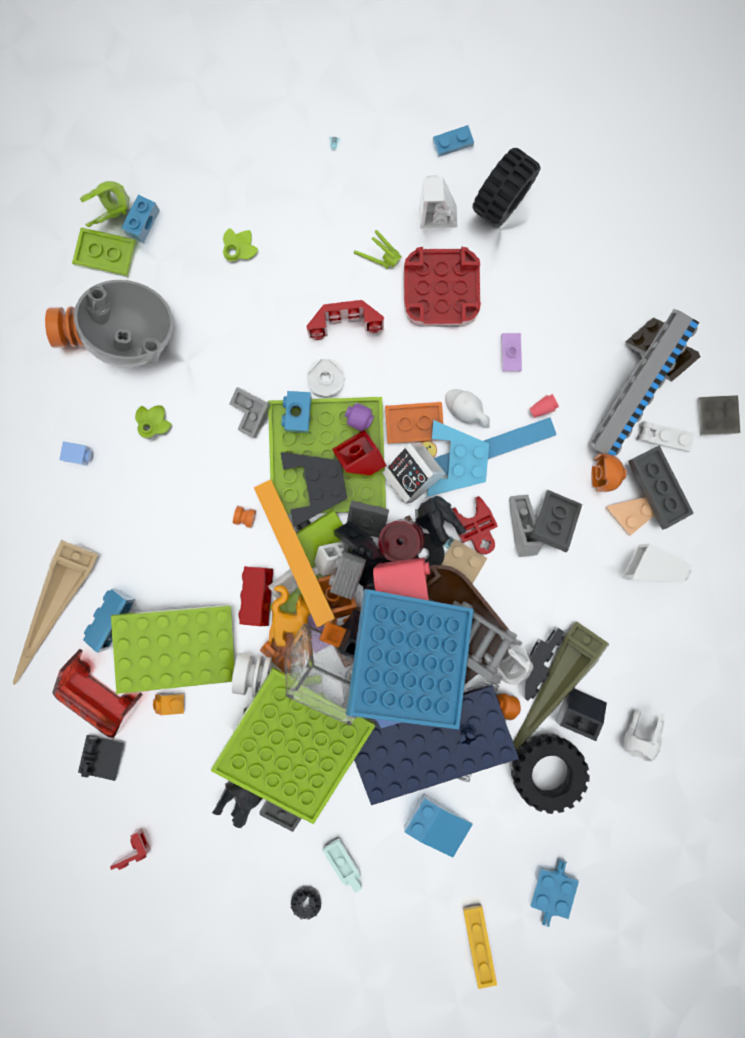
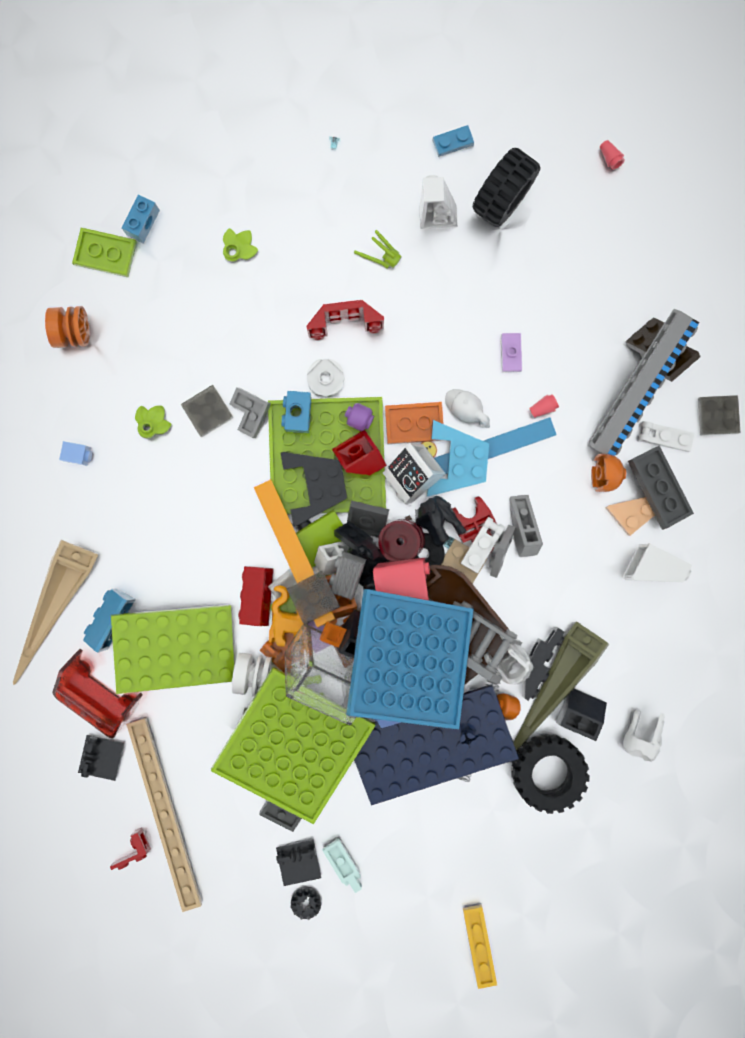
(113, 207): lime piece -> none
(131, 327): light grey piece -> none
(164, 814): none -> tan plate
(168, 704): light orange bracket -> none
(207, 410): none -> clear smoke plate
(244, 803): black piece -> none
(245, 517): orange wheel -> none
(298, 862): none -> black hinge
(313, 597): none -> clear smoke plate
(437, 826): dark azure slope -> none
(442, 286): red plate -> none
(482, 545): none -> white plate
(500, 550): none -> light grey plate
(554, 893): dark azure plate -> none
(556, 521): dark grey tile -> none
(612, 155): none -> coral cone

